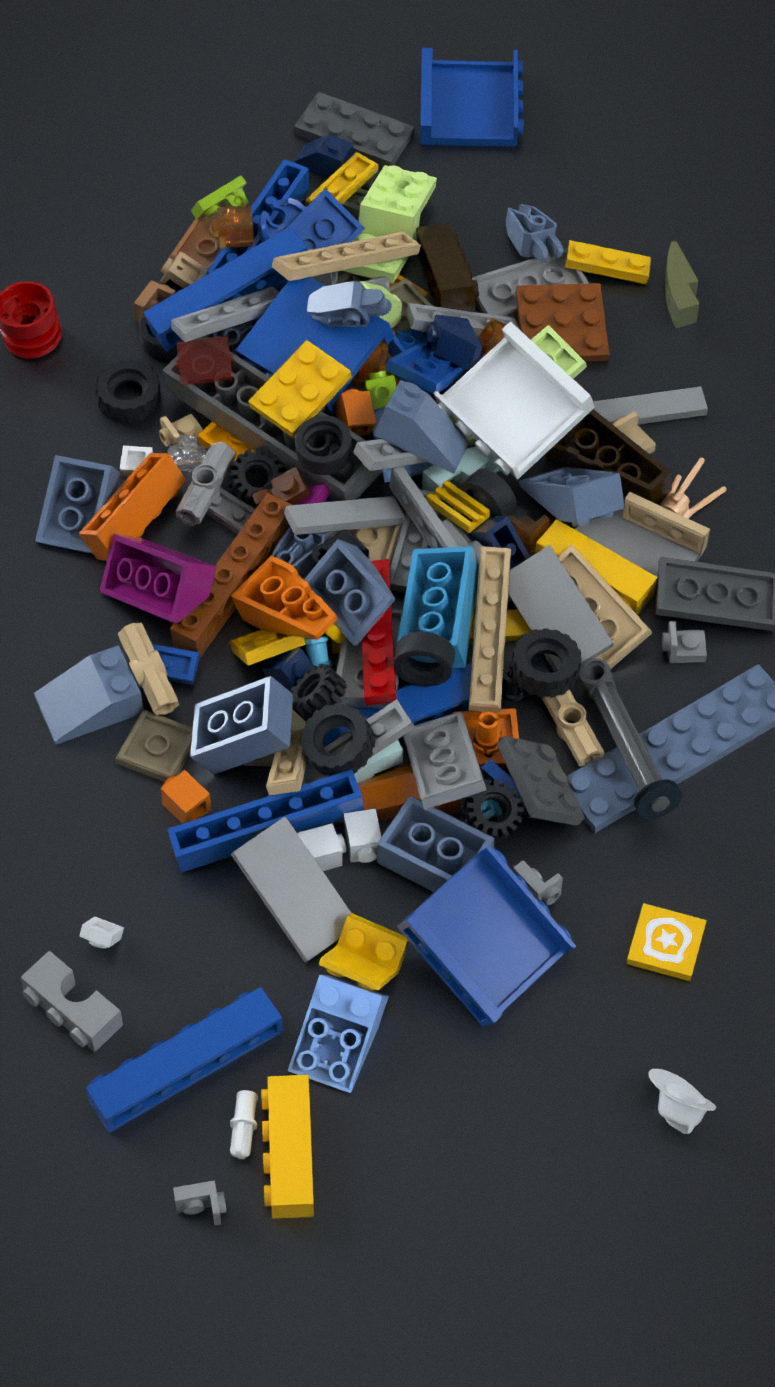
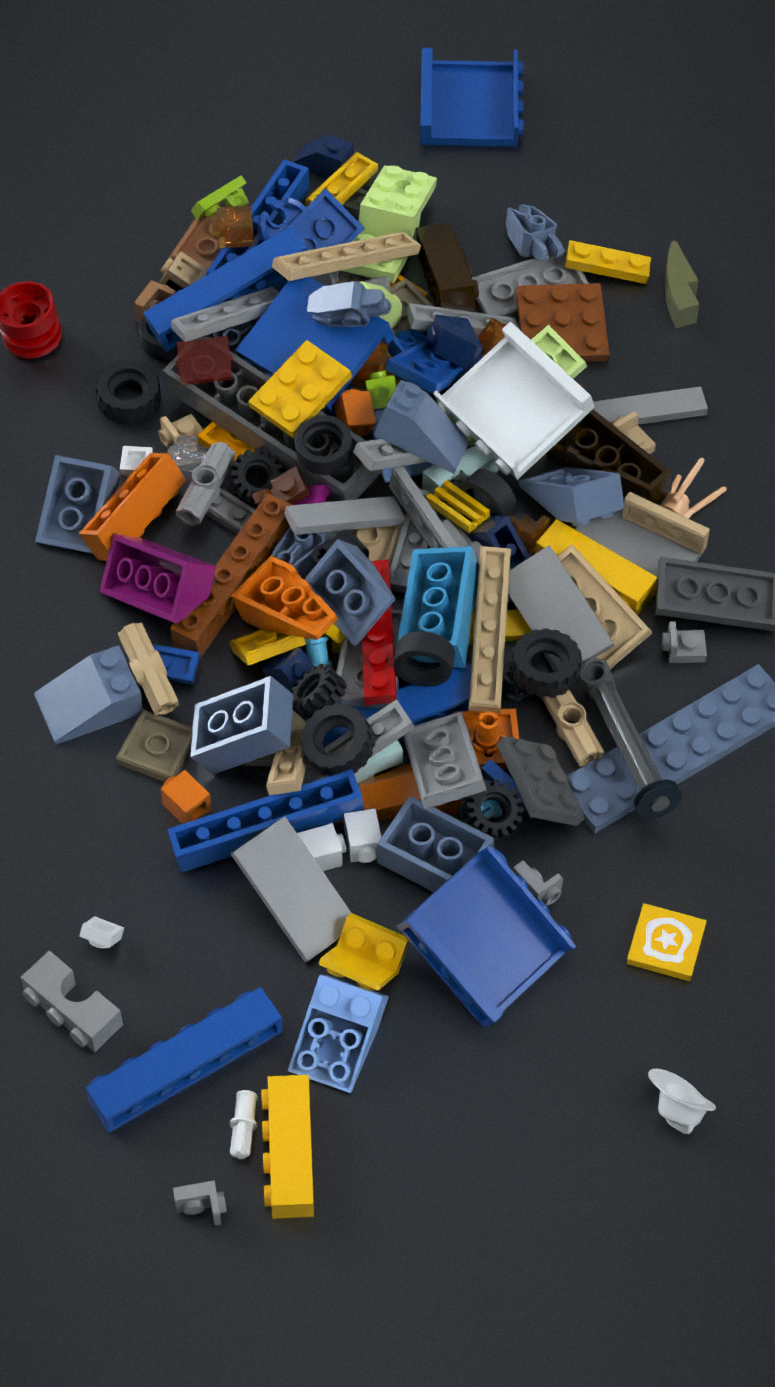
(372, 133): dark grey plate -> none

